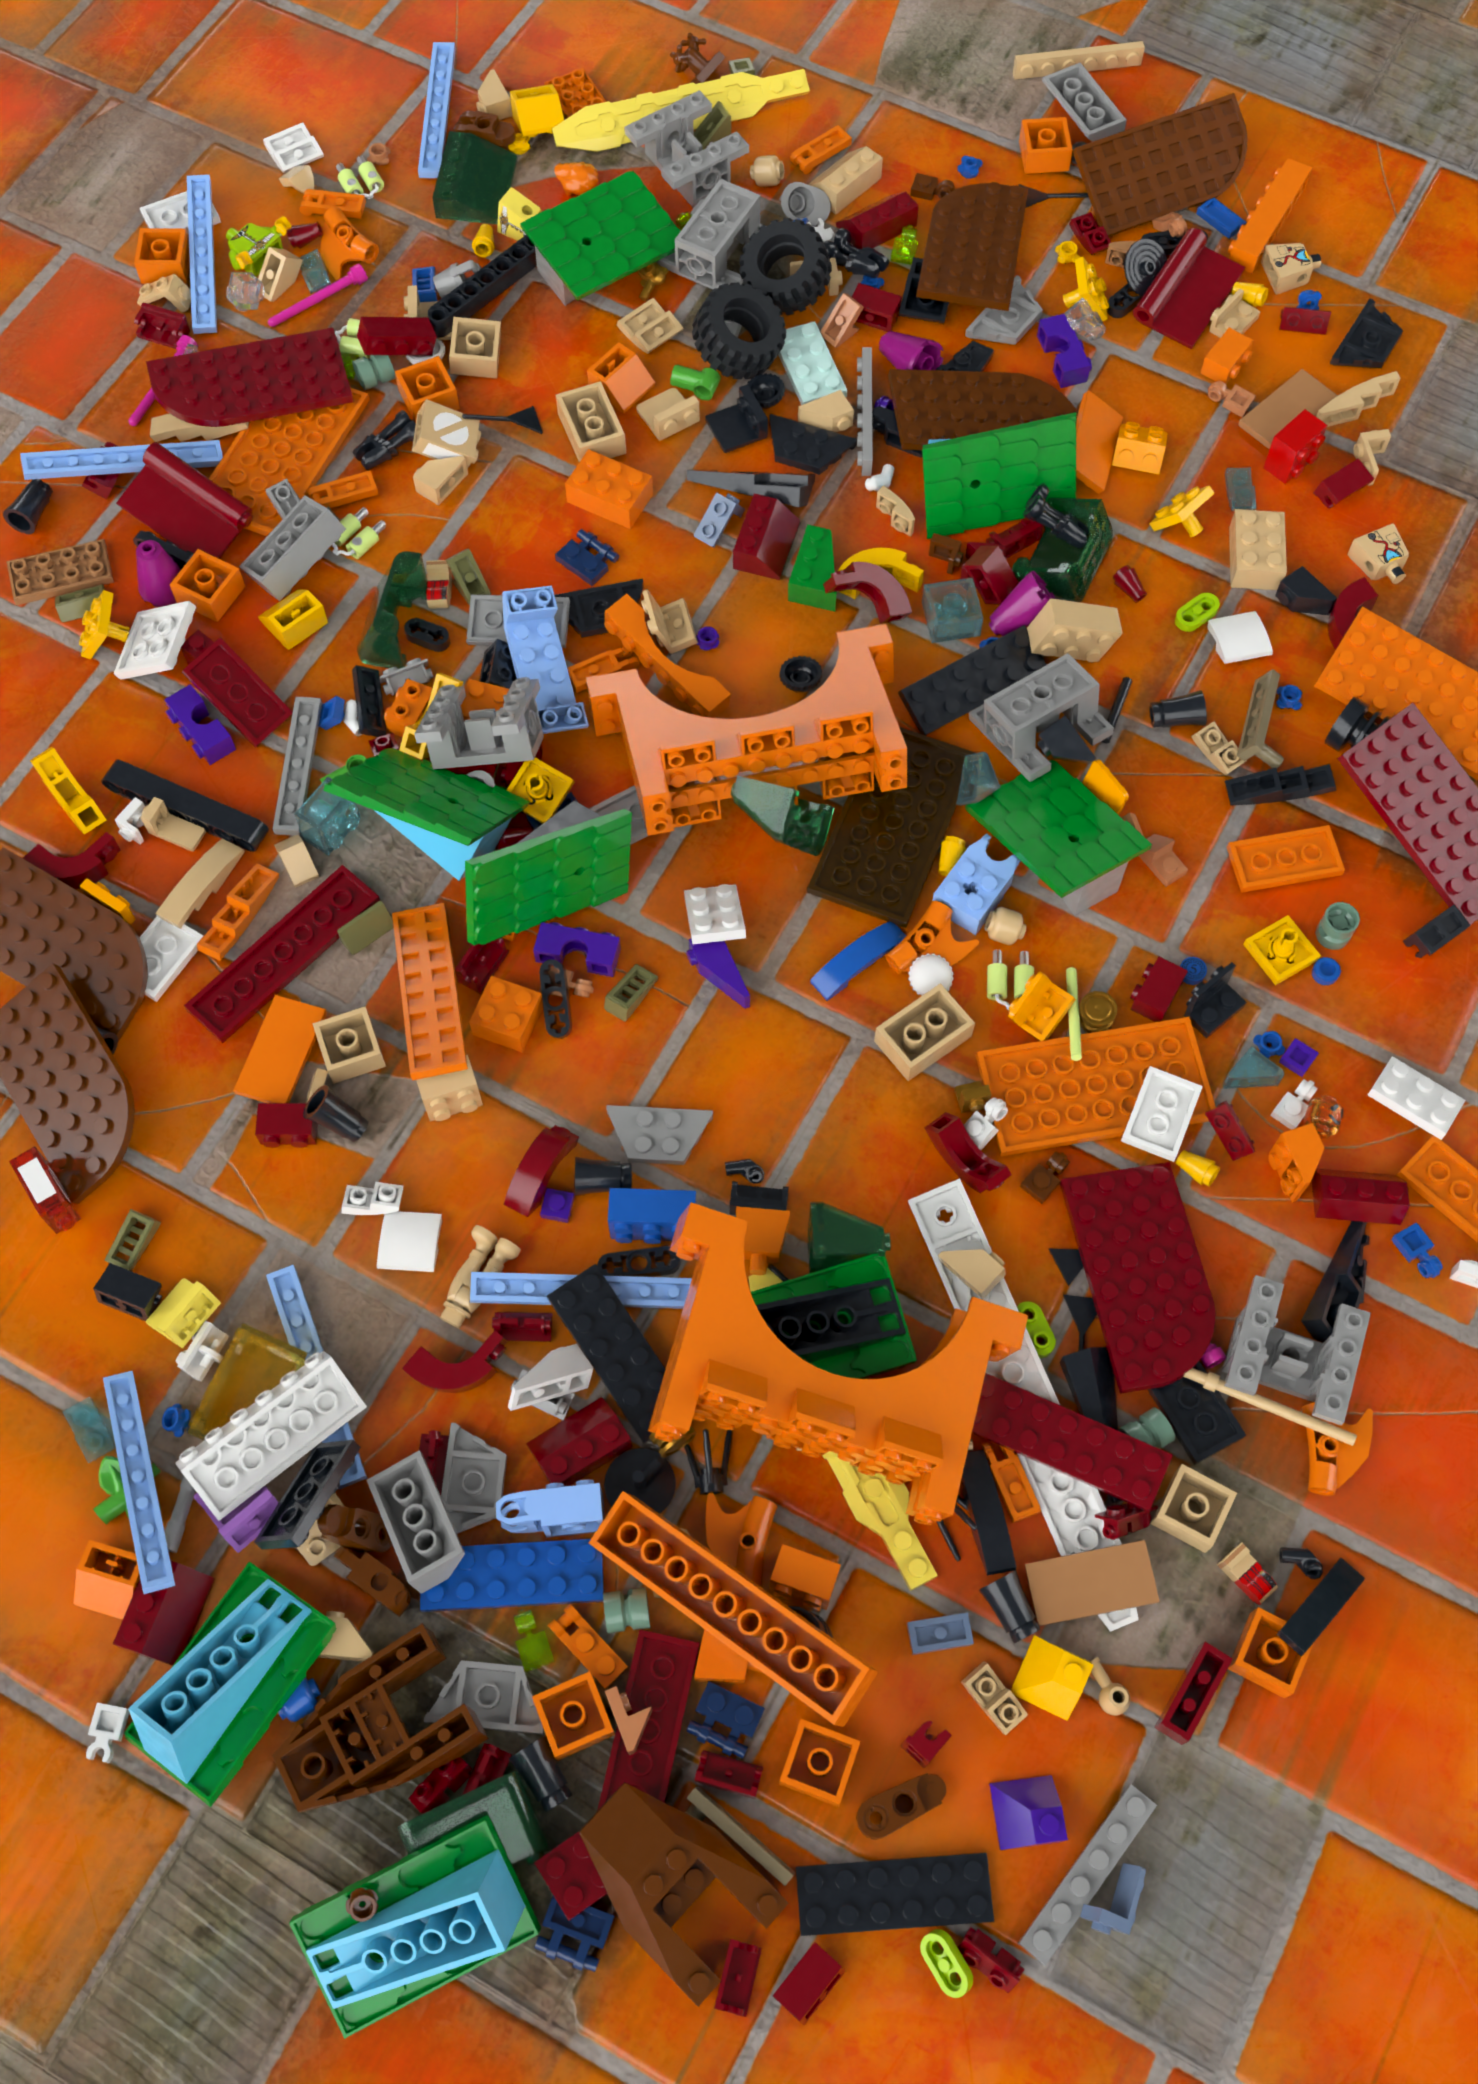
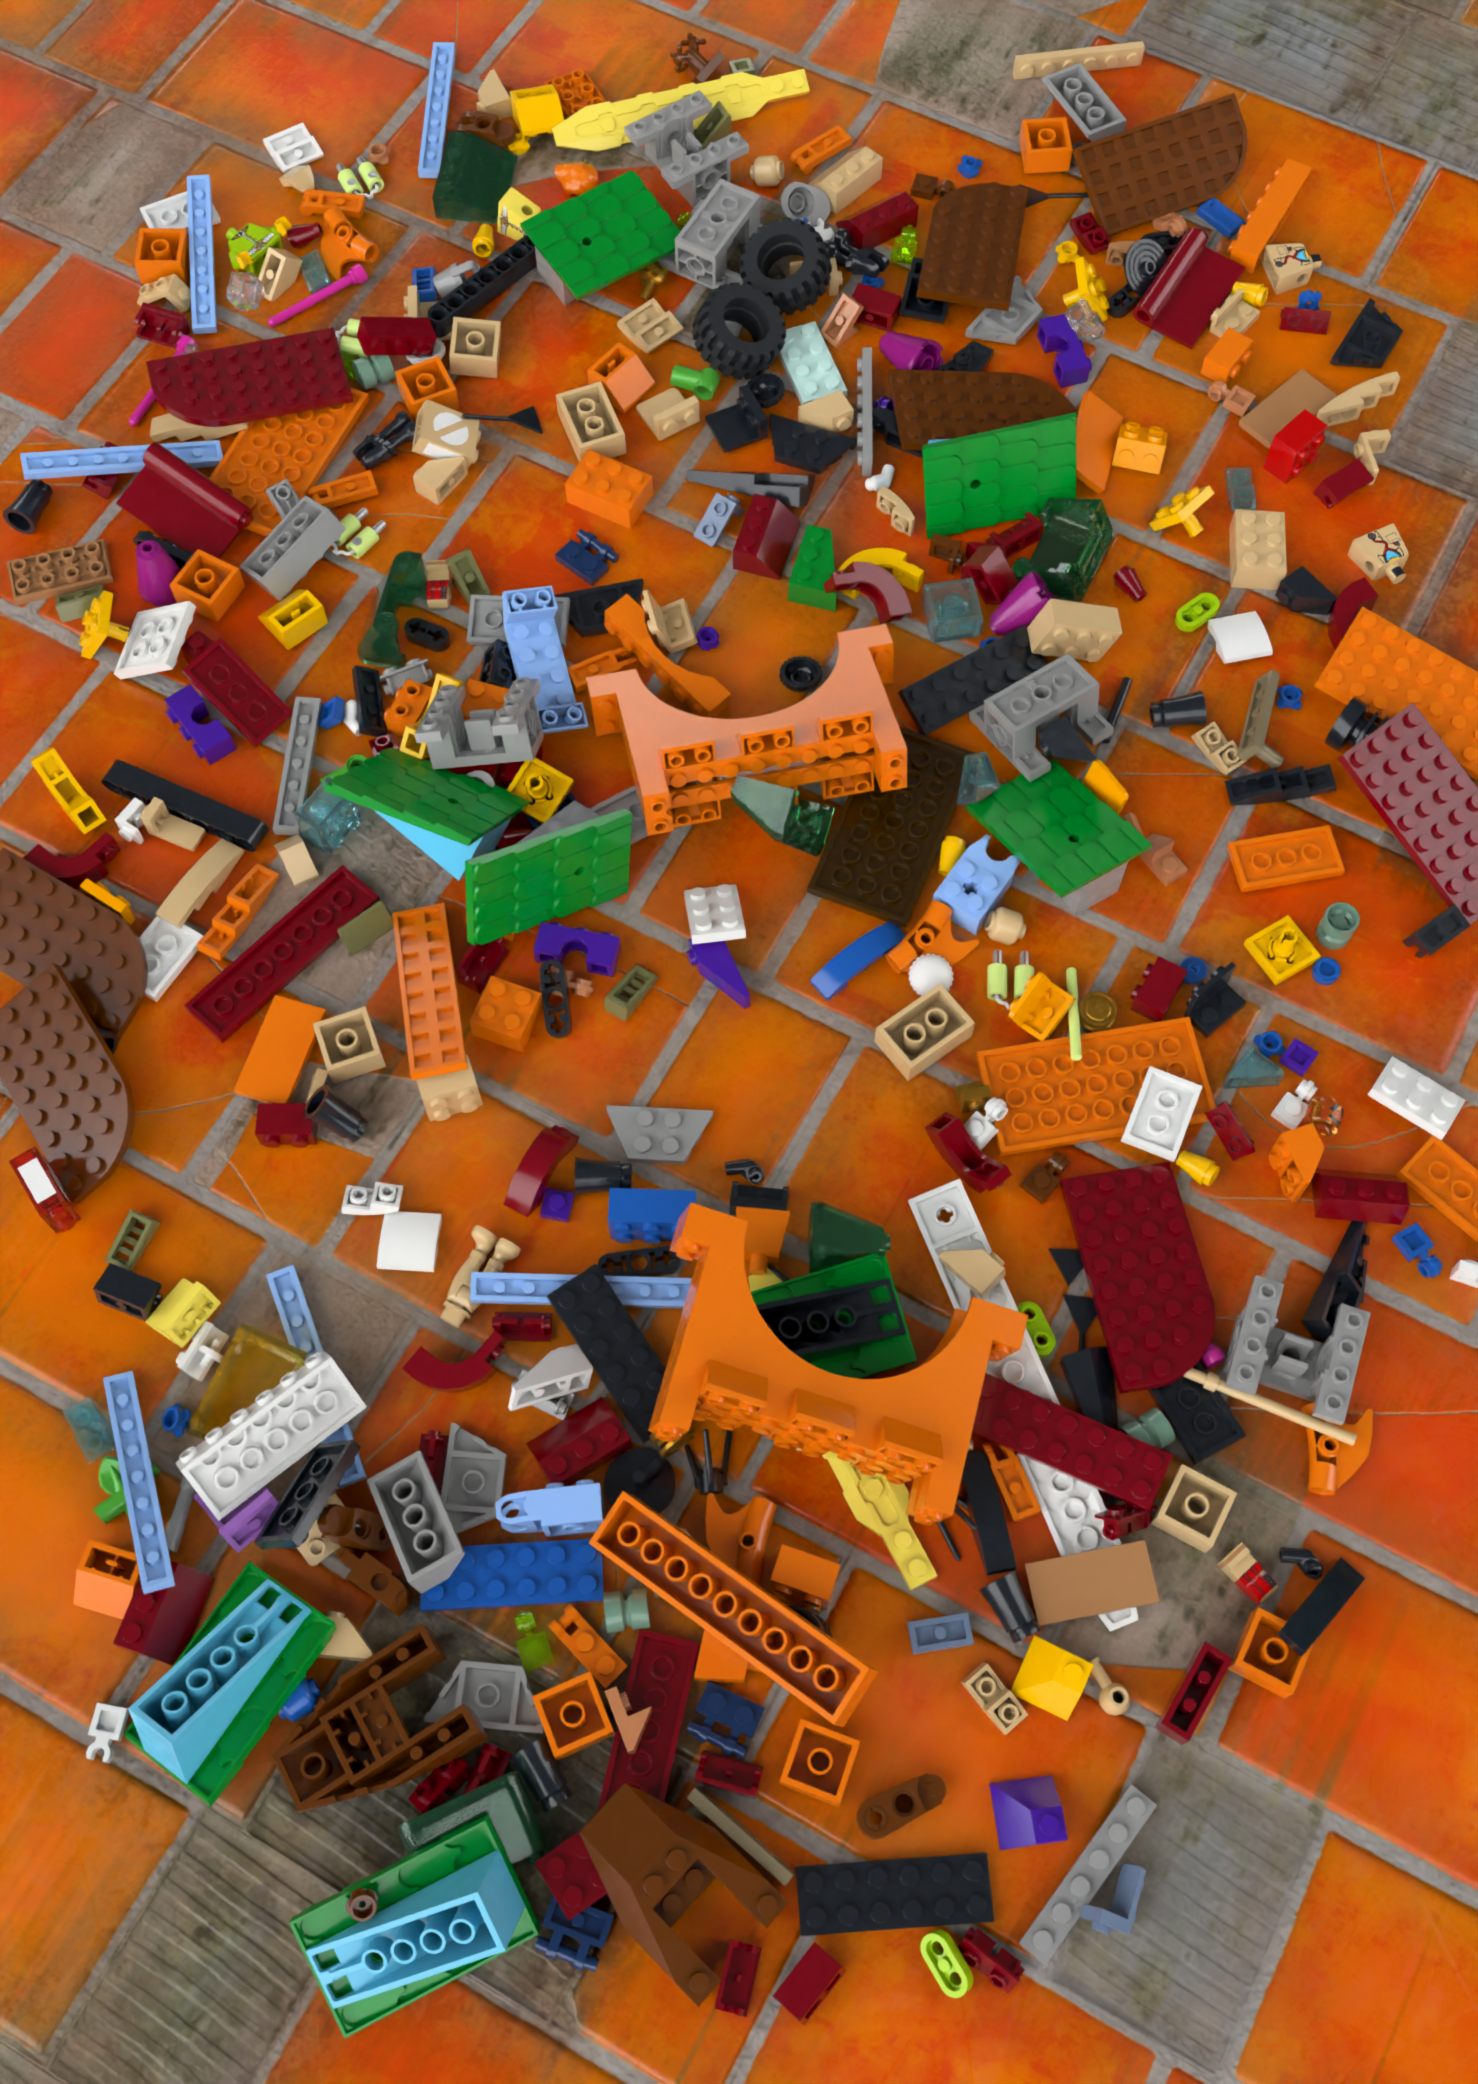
(921, 1747): dark red hinge -> none
(1064, 526): black piece -> none

